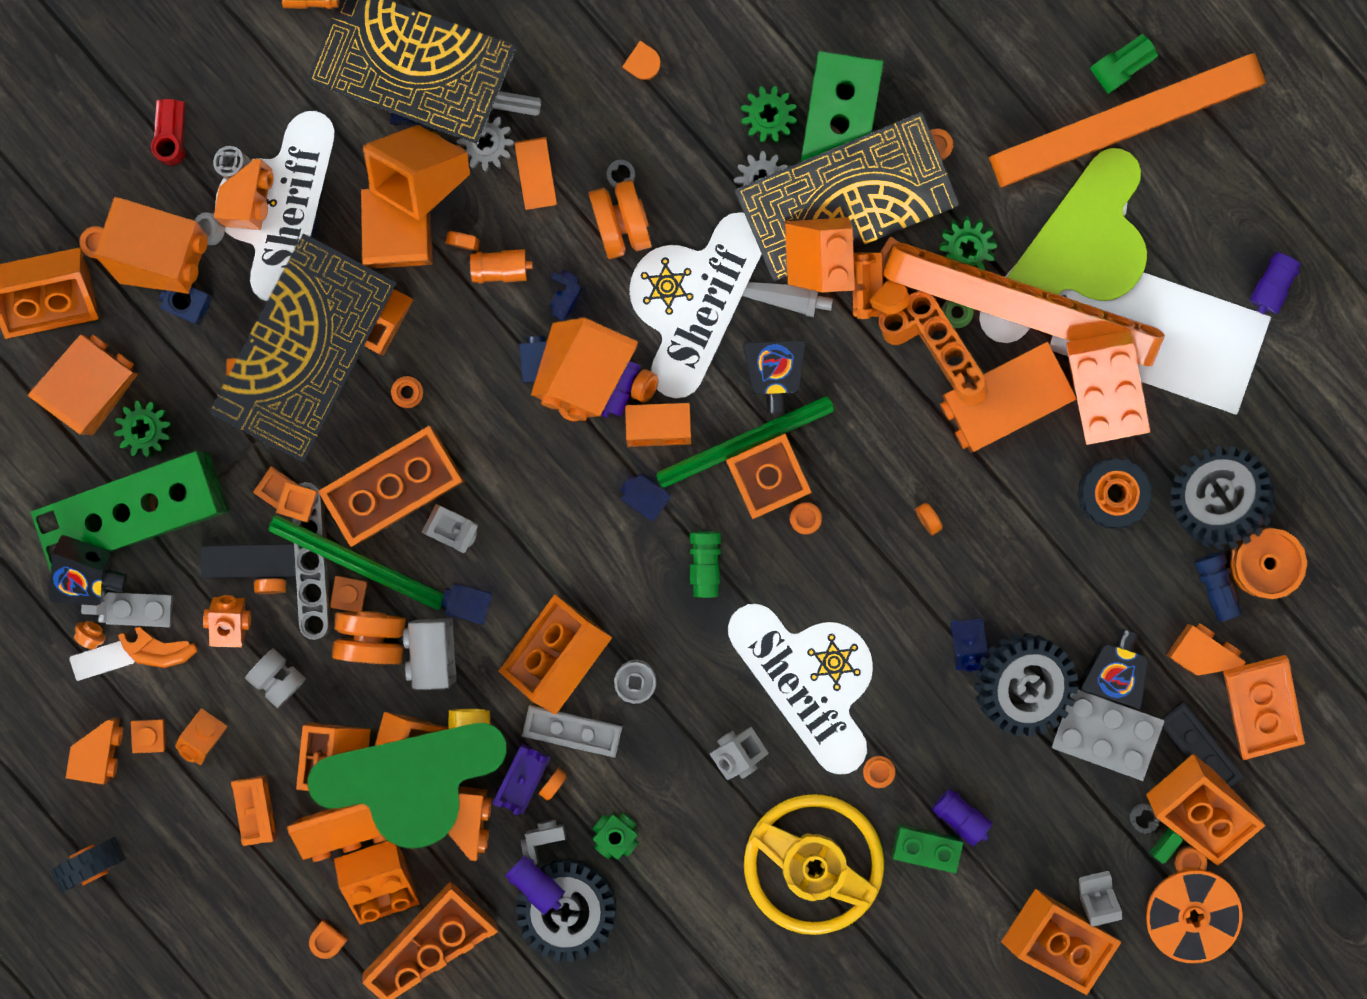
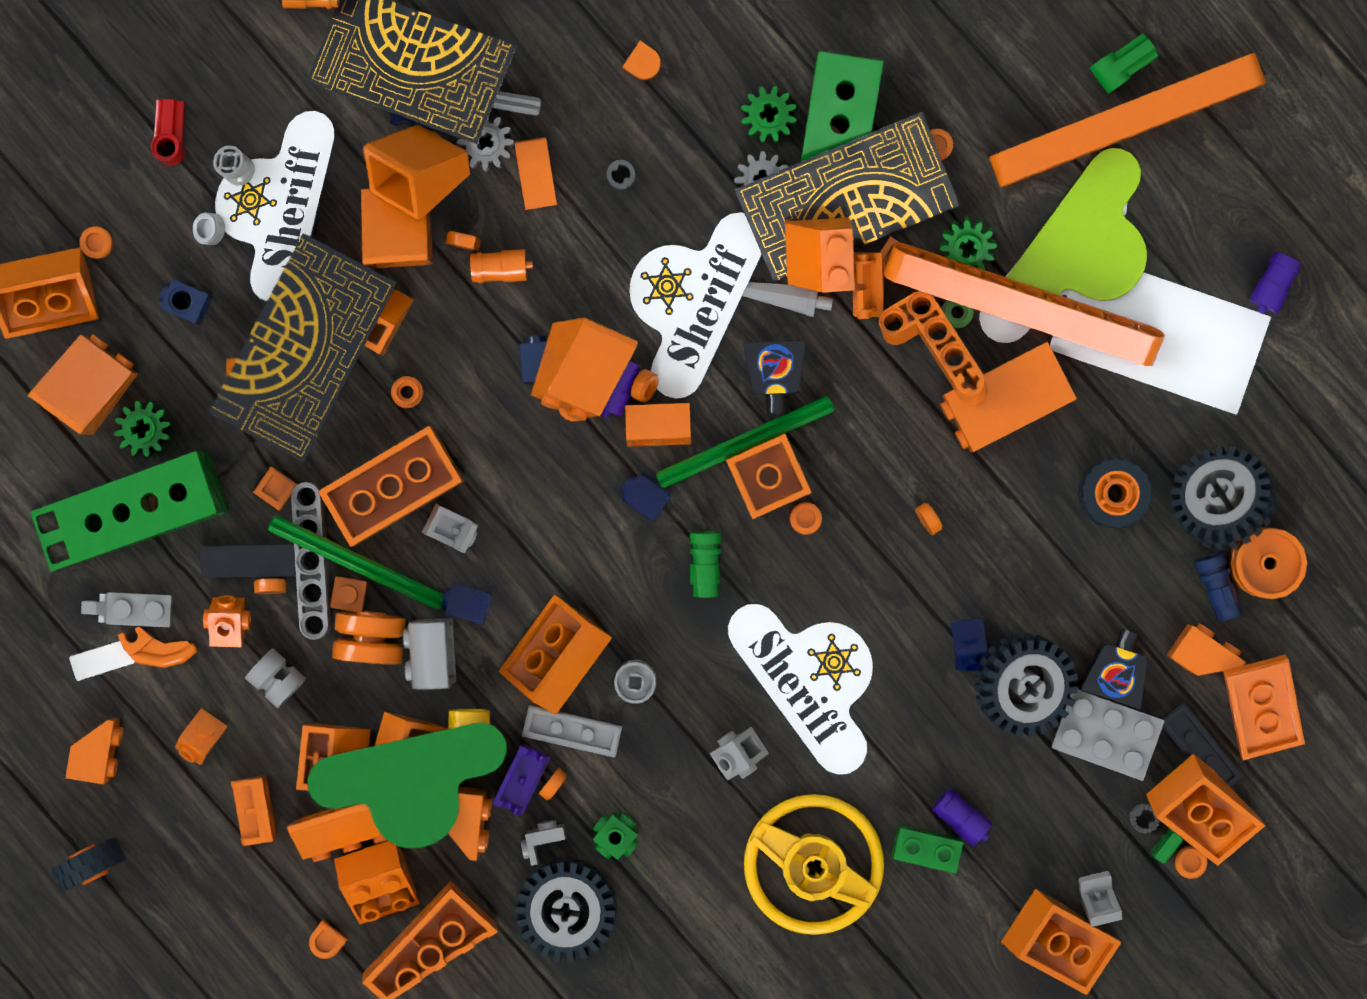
(82, 573): black torso -> none
(89, 634): orange plate -> none
(148, 736): orange plate -> none
(150, 247): orange slope -> none
(244, 197): orange slope -> none
(296, 501): orange plate -> none
(536, 885): dark purple piece -> none
(564, 301): clear blue bracket -> none
(620, 219): orange wheel -> none
(879, 771): orange plate -> none
(890, 298): orange tile -> none
(1108, 387): brick -> none
(1216, 926): orange piece -> none

